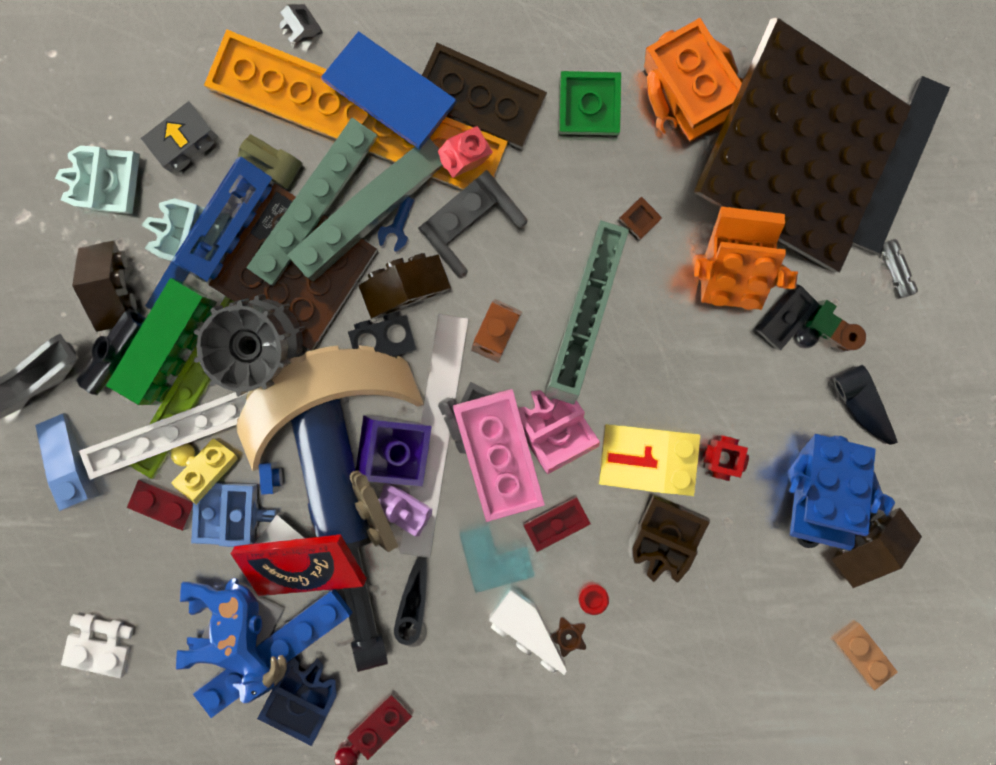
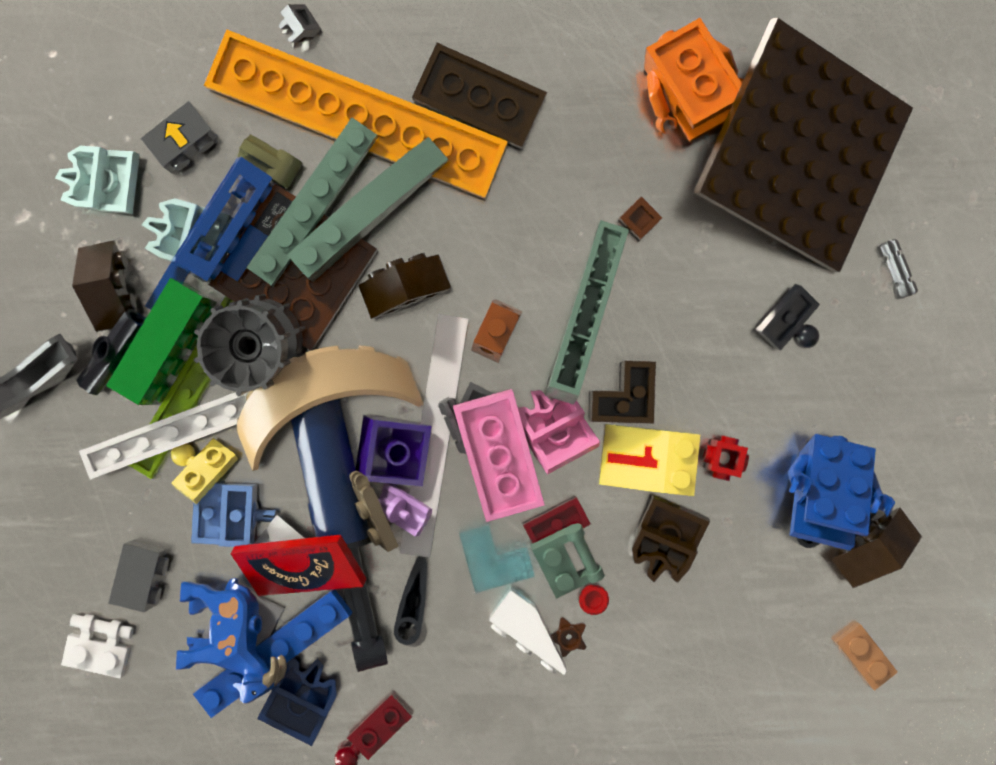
(64, 464): medium blue slope -> none
(139, 576): none -> dark grey brick
(161, 504): dark red plate -> none
(243, 252): none -> blue sticker
(270, 477): blue plate -> none
(381, 333): black brick -> none
(389, 90): blue tile -> none
(396, 227): blue bar -> none
(462, 212): dark grey plate -> none
(464, 152): coral brick -> none
(557, 564): none -> sand green plate
(590, 103): green plate -> none
(633, 402): none -> dark brown brick
(743, 259): orange torso -> none
(834, 329): leg -> none
(865, 403): black piece -> none
(891, 188): black tile -> none

